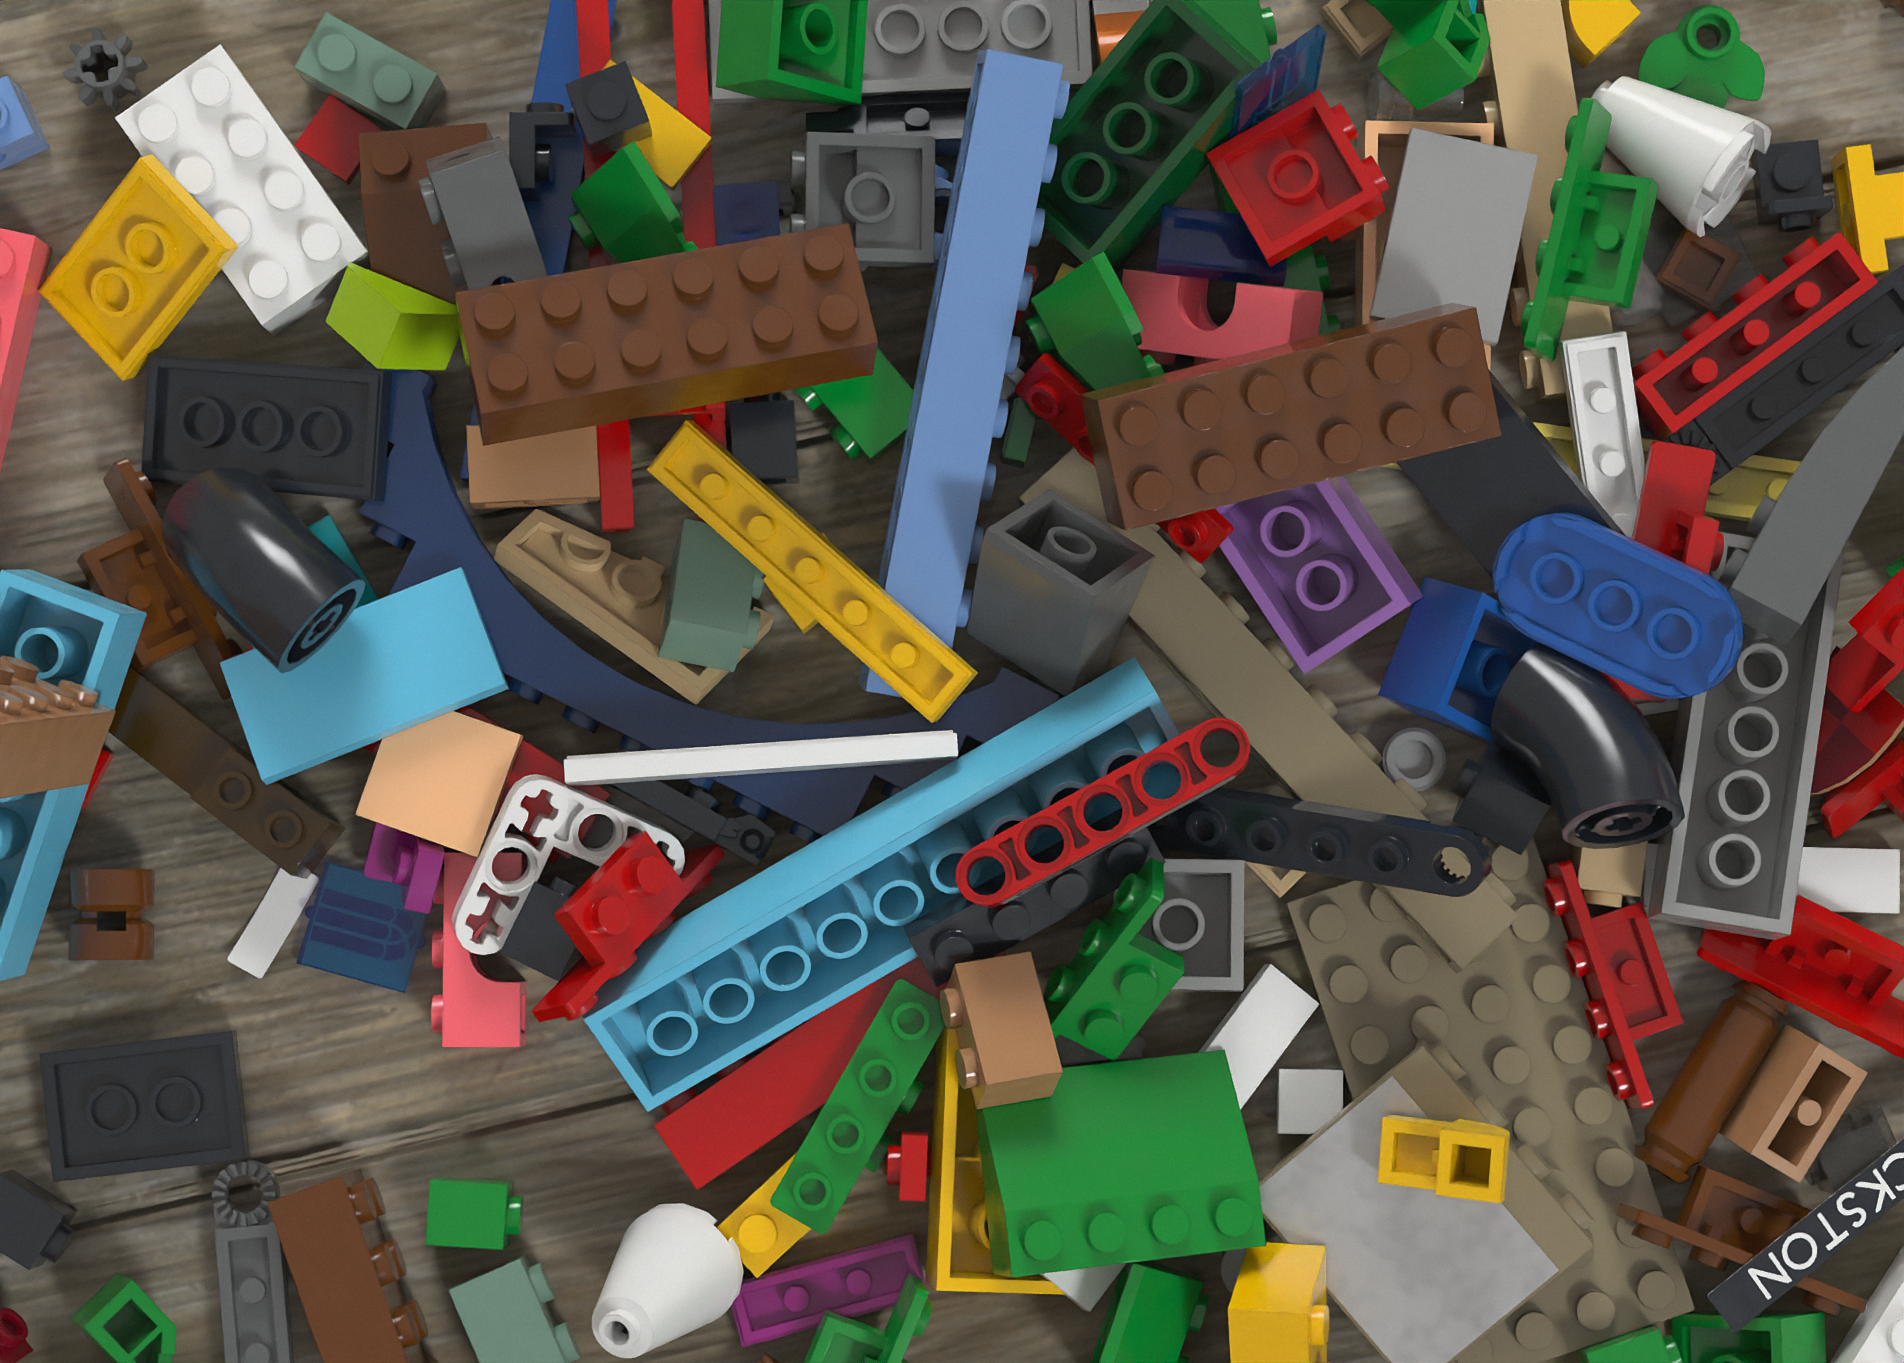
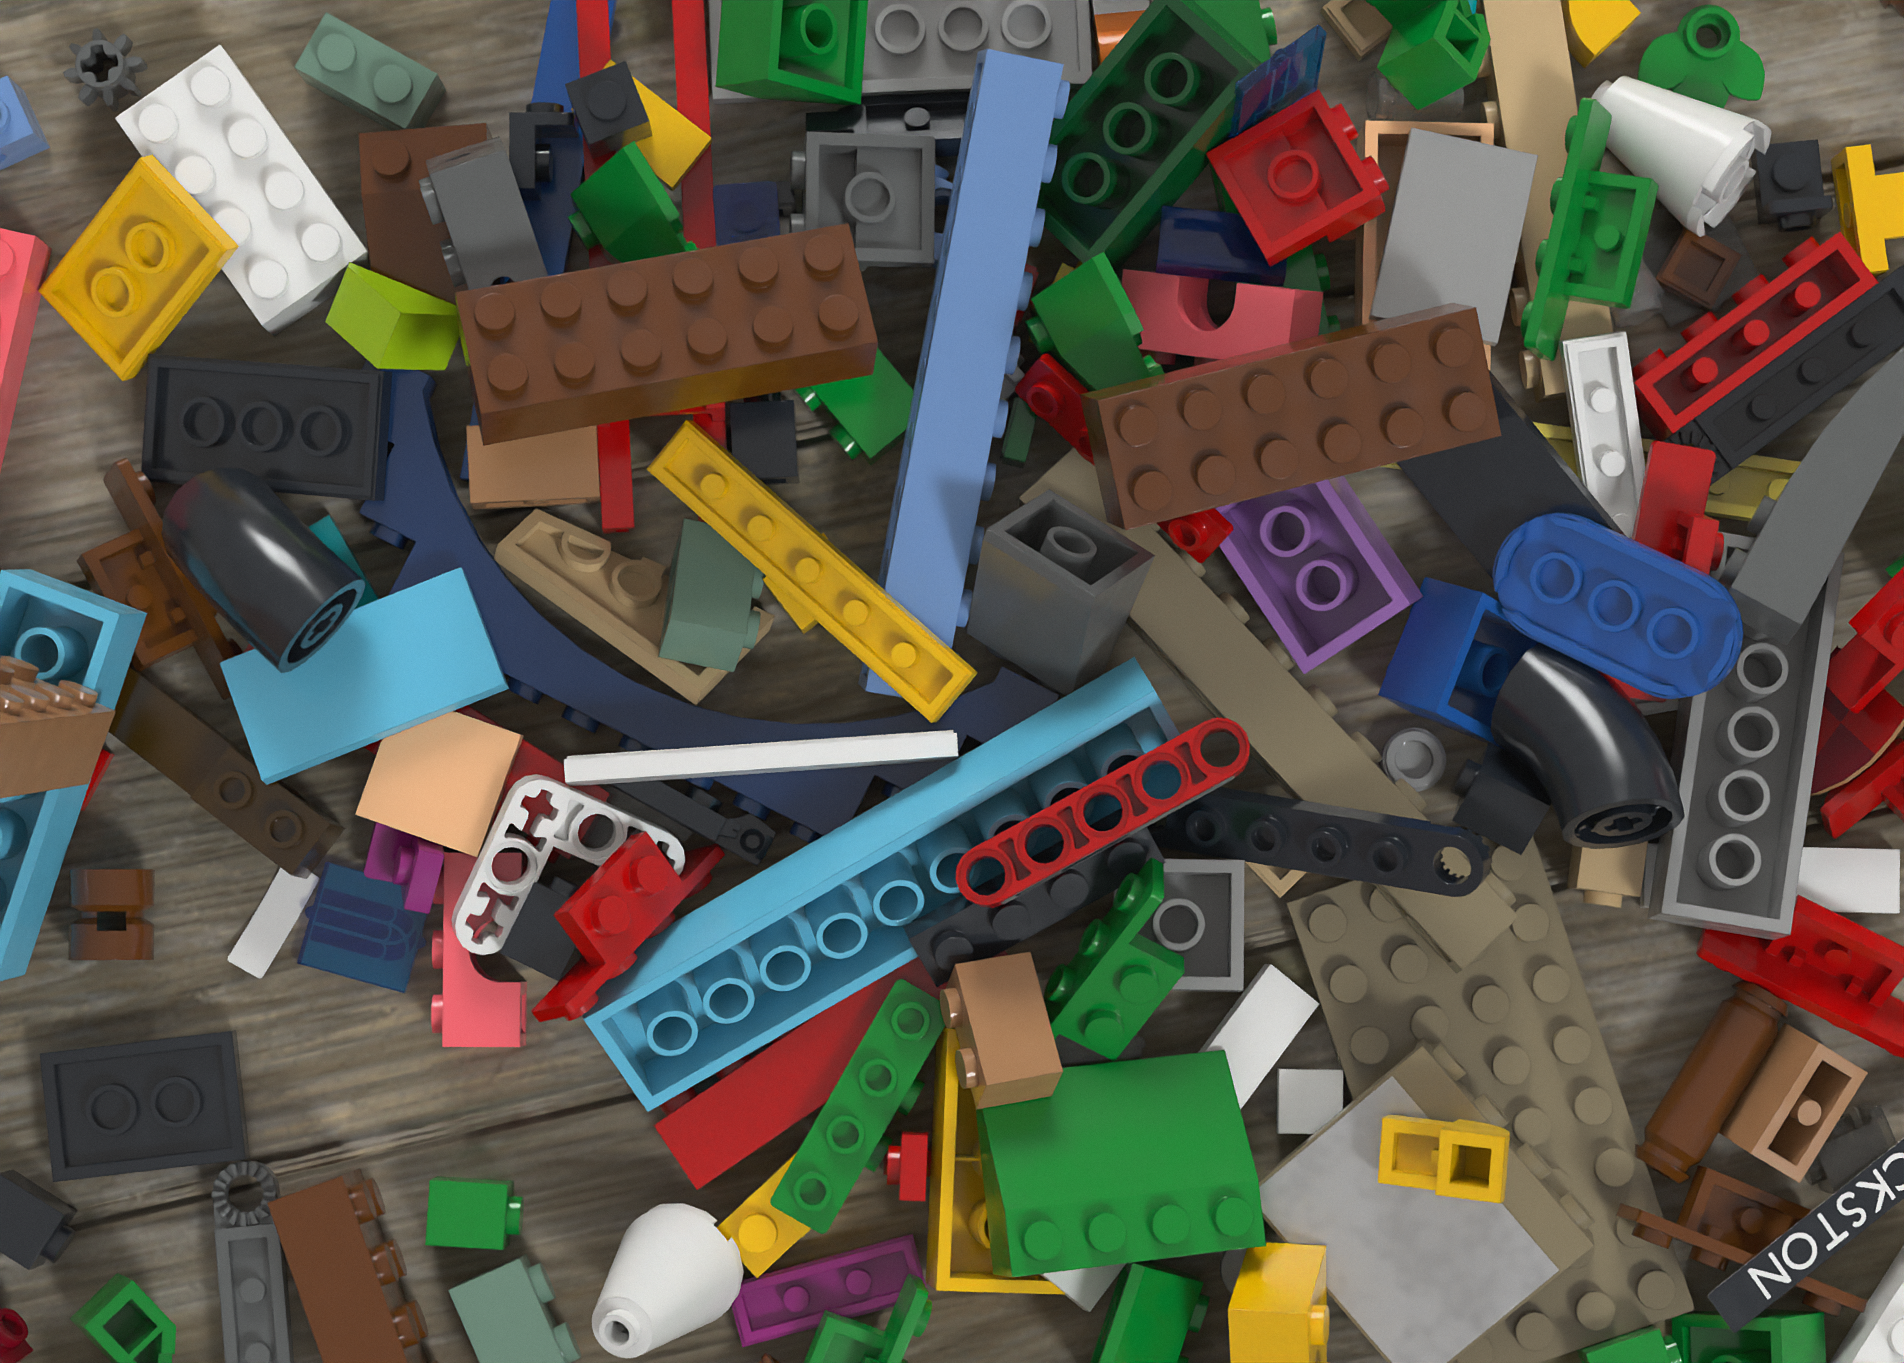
(334, 139): red tile -> none
(1621, 975): red bracket -> none

